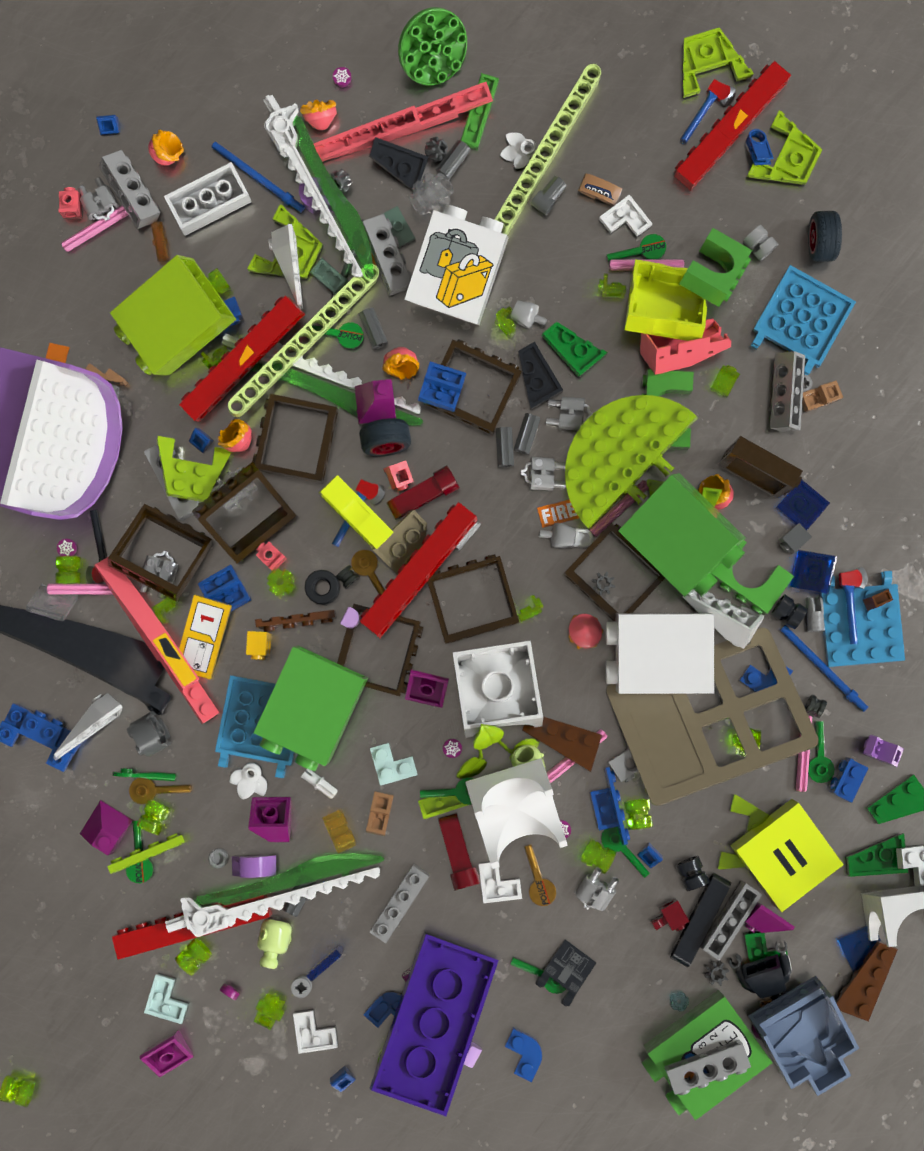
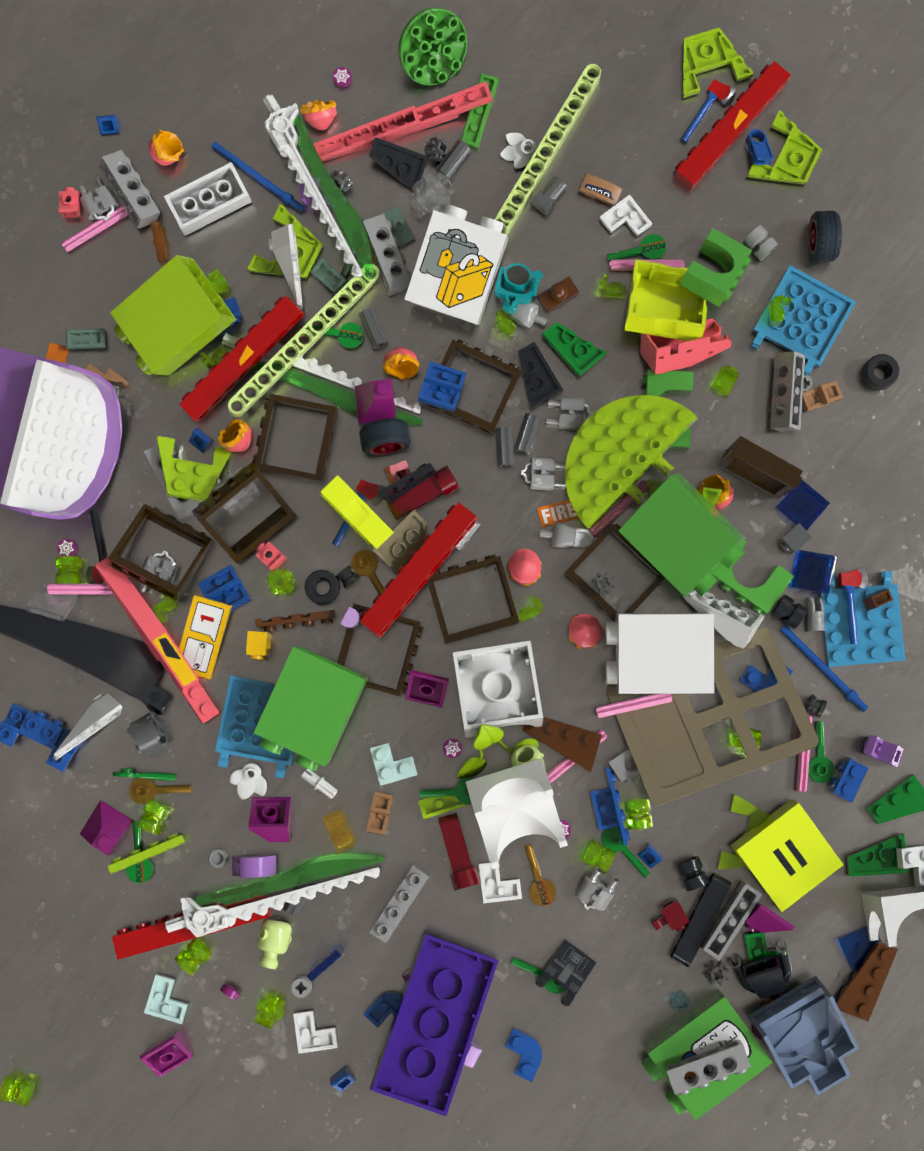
(86, 339): none -> sand green plate
(406, 484): none -> black wing
(515, 283): none -> teal piece
(524, 567): none -> coral hair
(558, 294): none -> reddish brown tile
(632, 704): none -> bright pink axle
(777, 313): none -> clear neon green bracket
(888, 363): none -> black tyre

